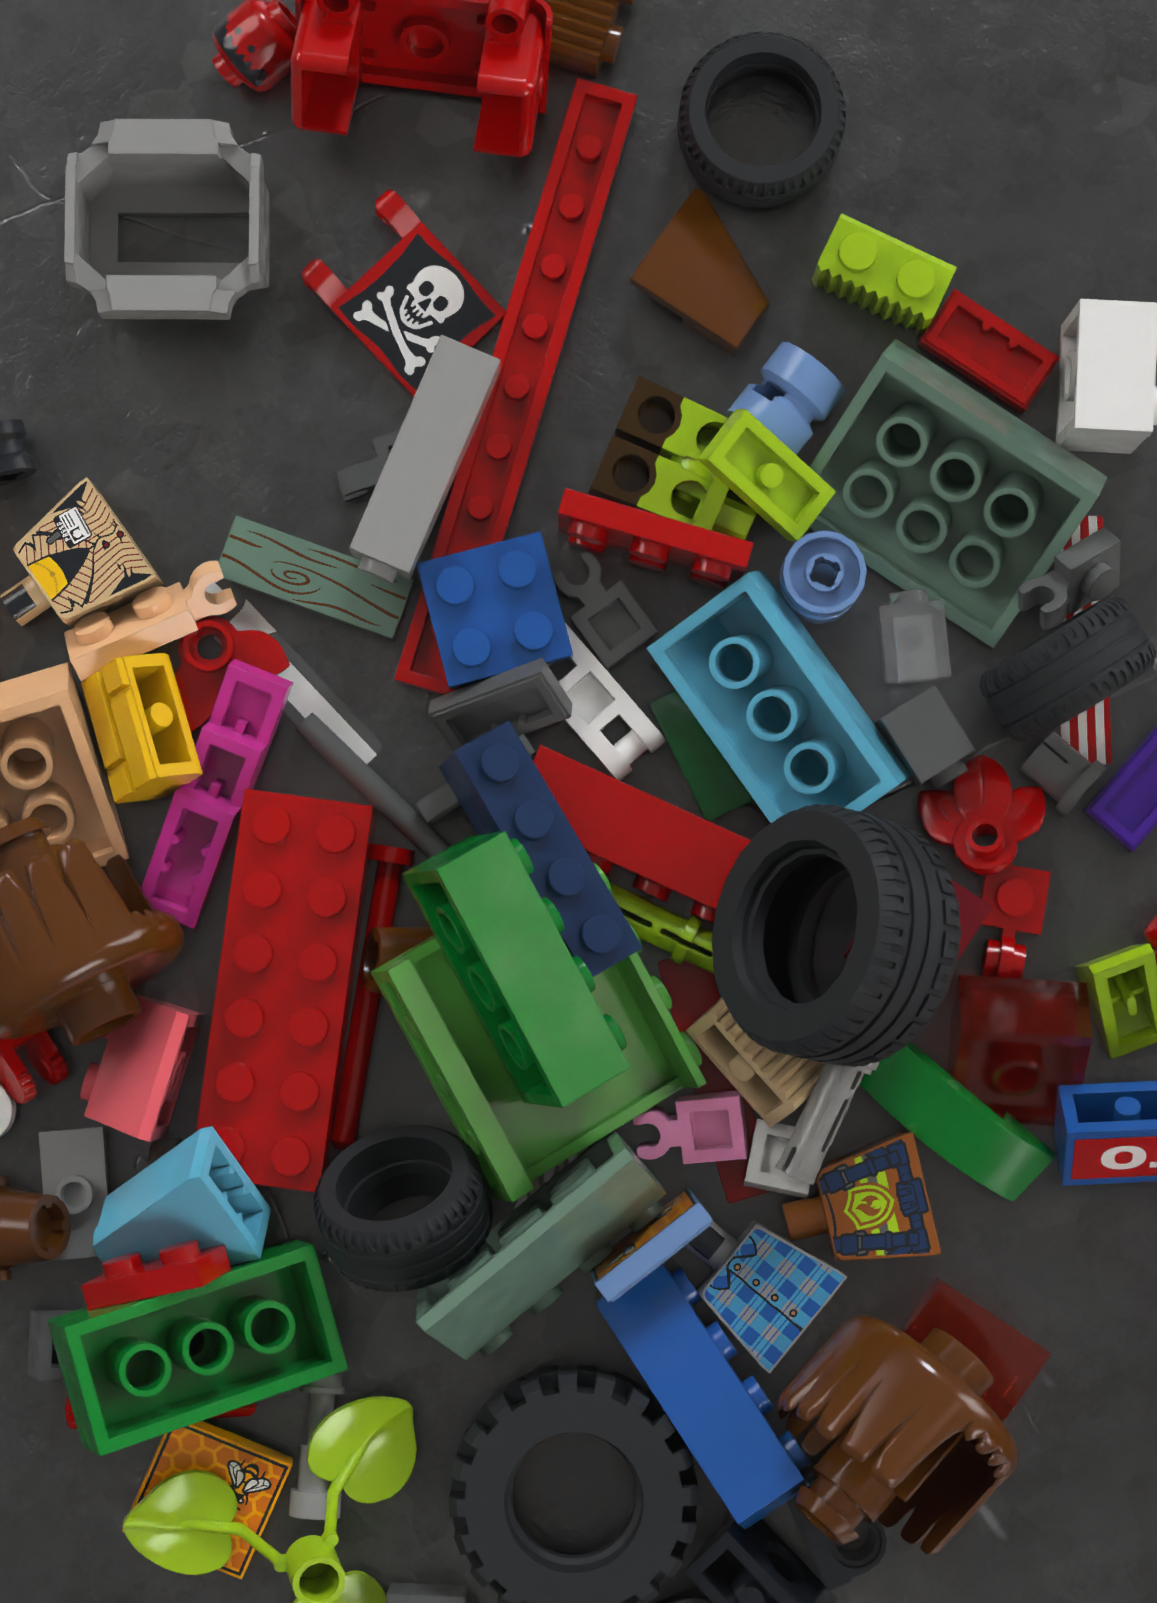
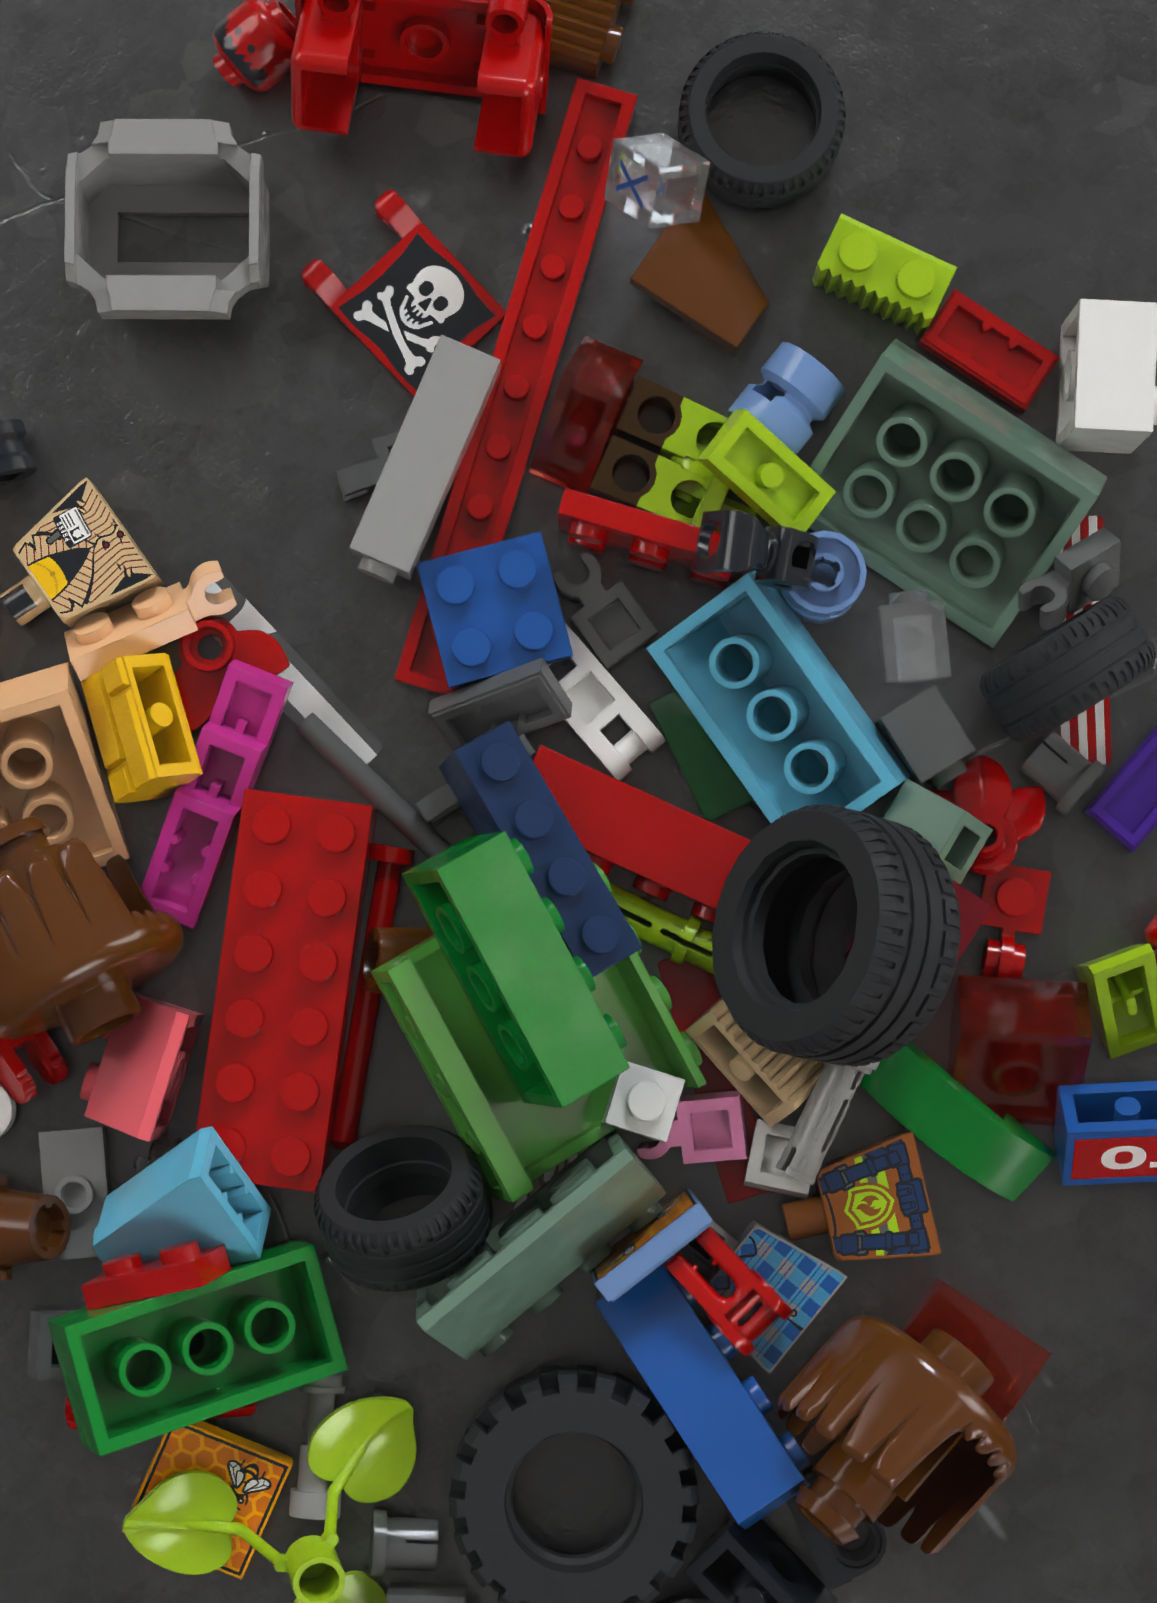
(313, 578): sand green tile -> none
(402, 1543): none -> dark grey bush
(585, 414): none -> clear red slope
(643, 1102): none -> white plate
(656, 180): none -> clear brick
(727, 1310): none -> red piece
(777, 553): none -> black leg
(947, 827): none -> sand green brick

